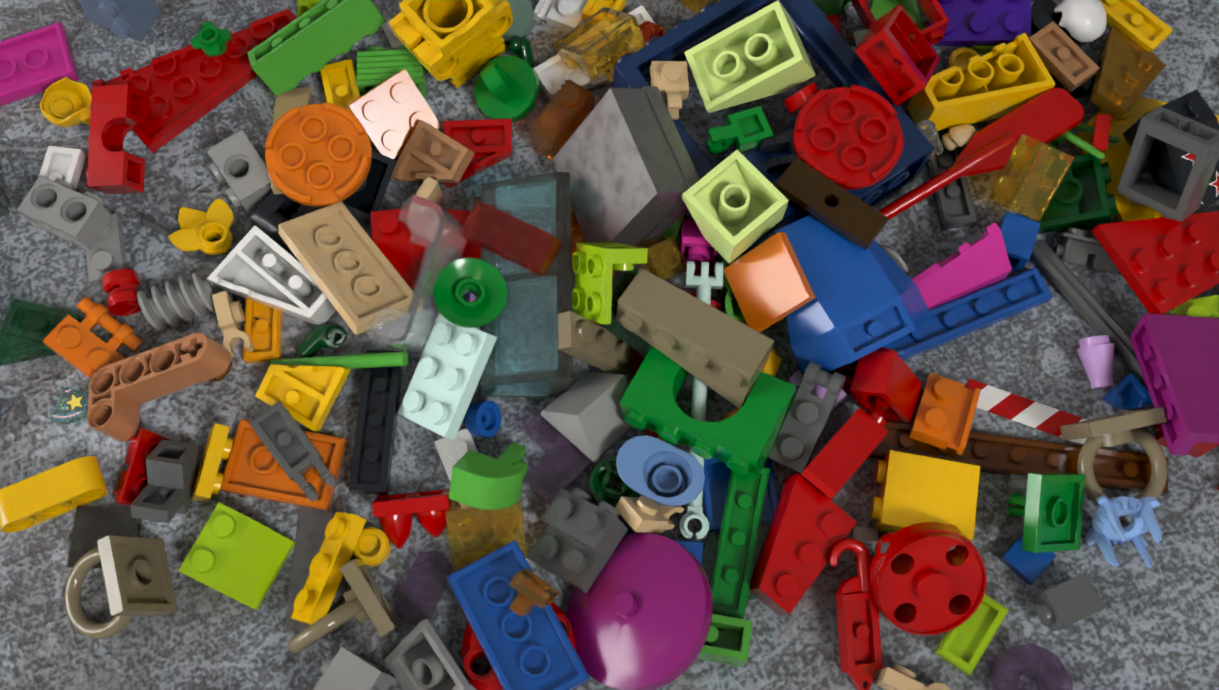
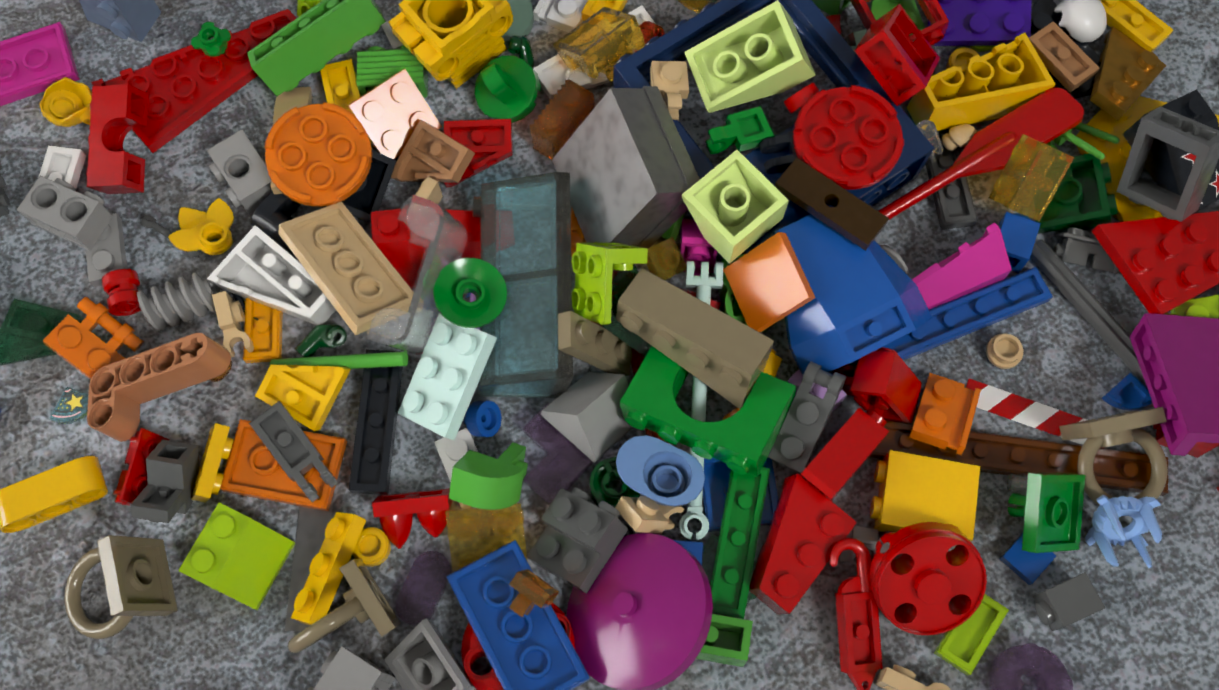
(96, 523): clear smoke piece -> none
(511, 238): clear red beam -> none
(1004, 351): none -> tan plate
(1098, 360): lavender cone -> none
(1101, 132): red tile -> none

